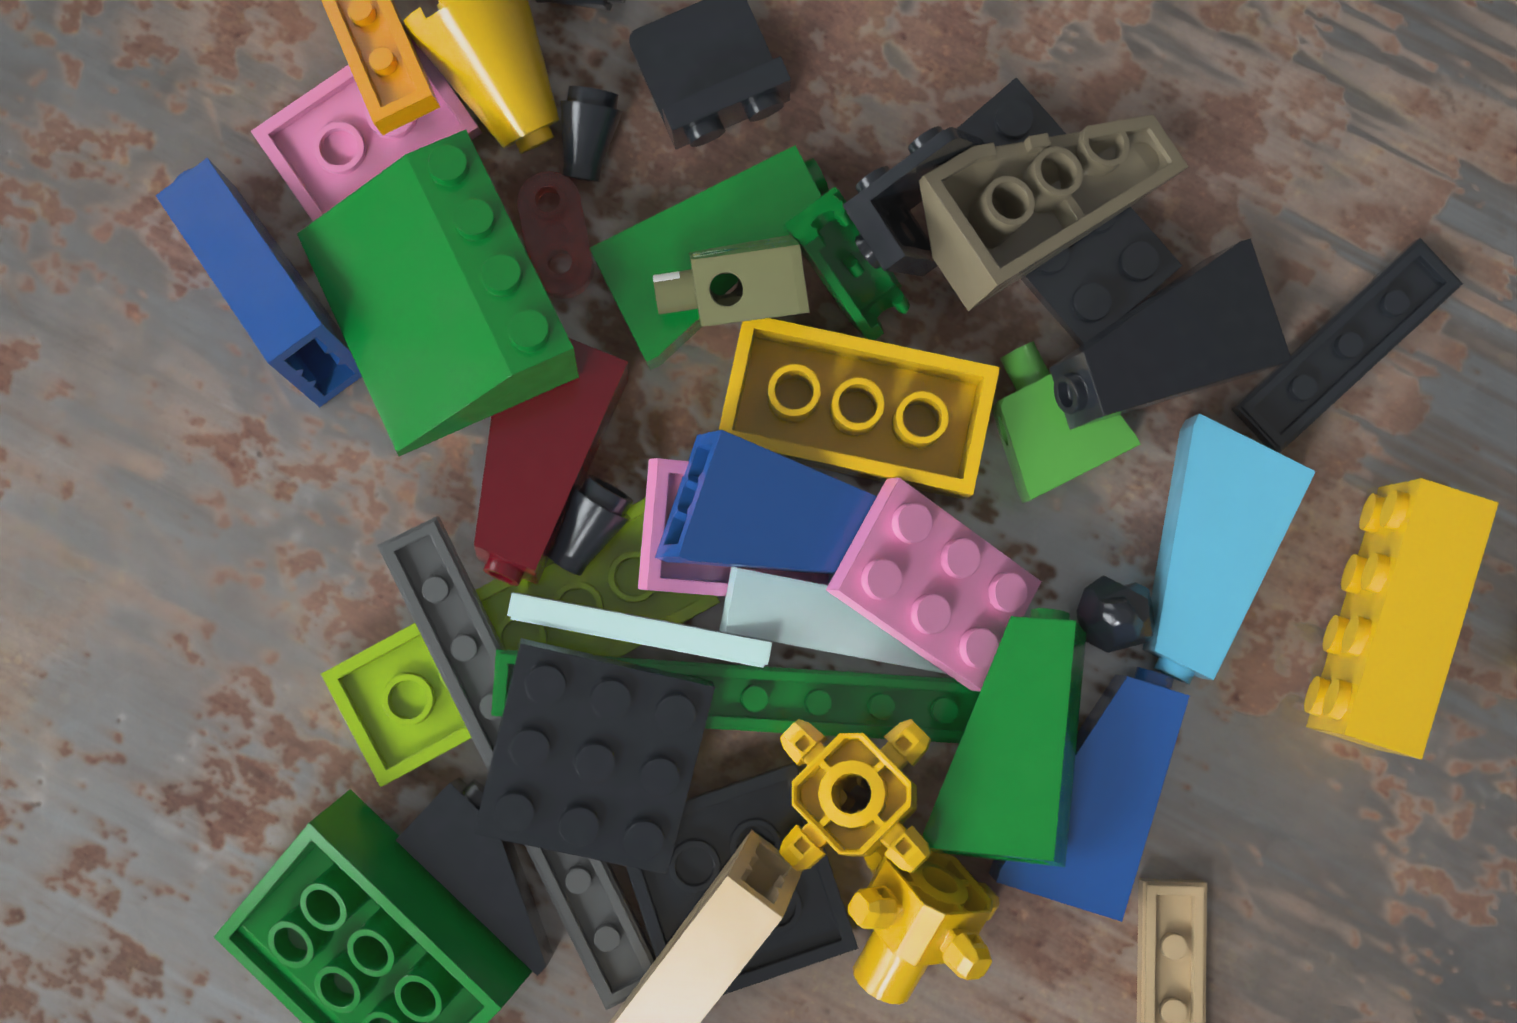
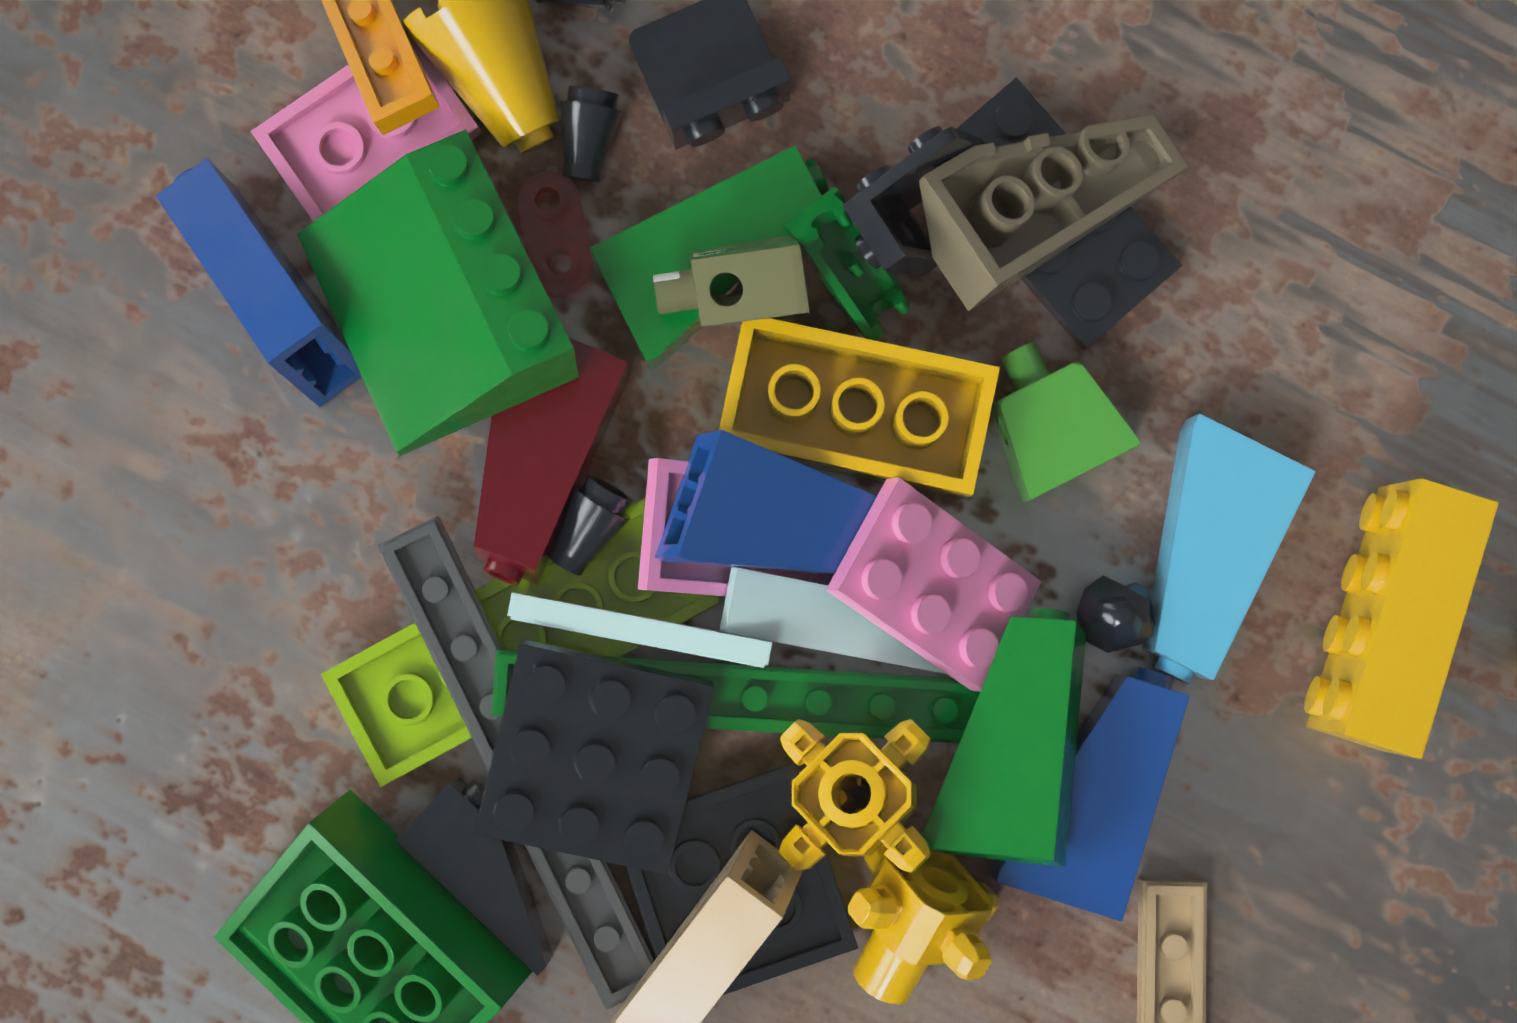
(1182, 340): black slope -> none
(1347, 346): black tile -> none

